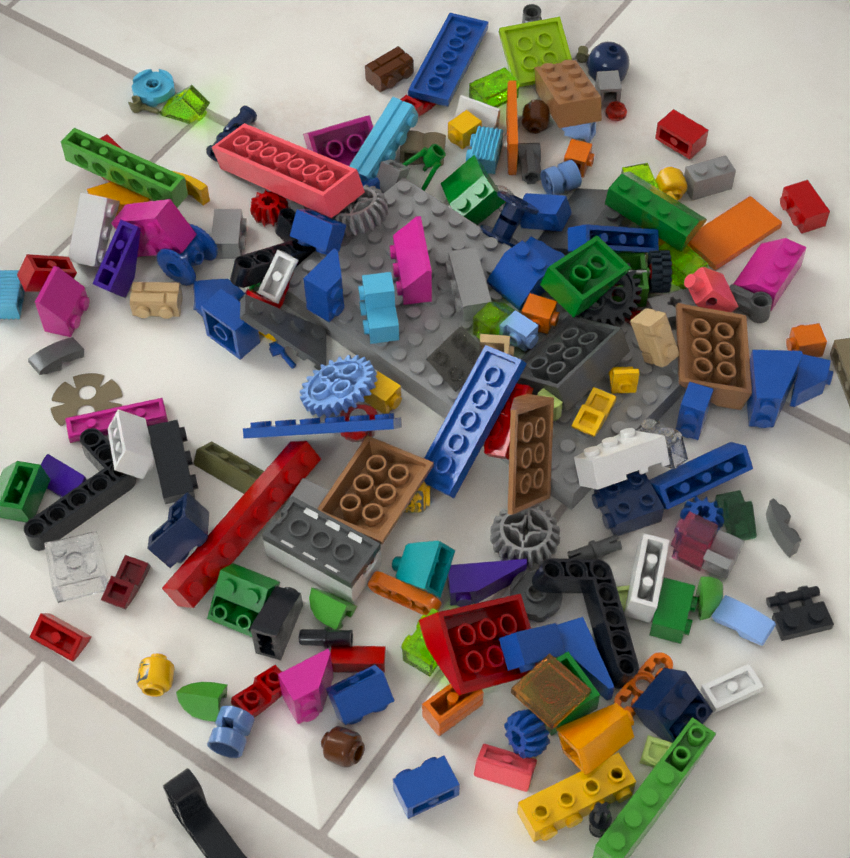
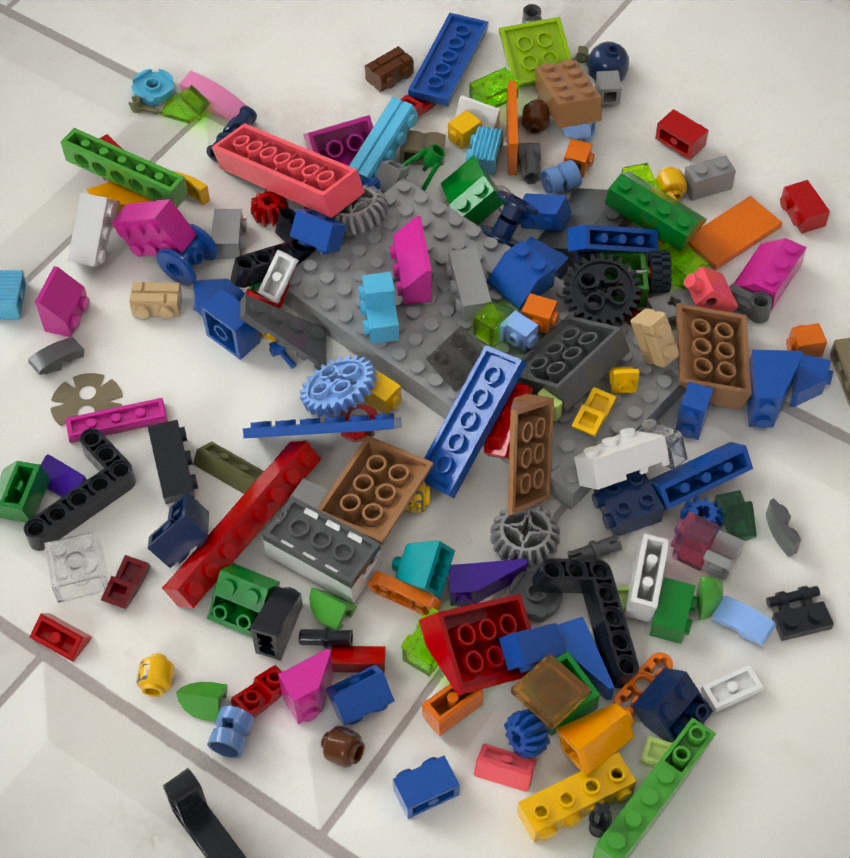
(37, 268): red brick -> none
(120, 260): dark purple slope -> none
(130, 444): white brick -> none
(221, 100): none -> bright pink slope
(325, 288): blue slope -> none
(497, 342): tan bracket -> none
(584, 275): green slope -> none
(616, 111): clear red plate -> none

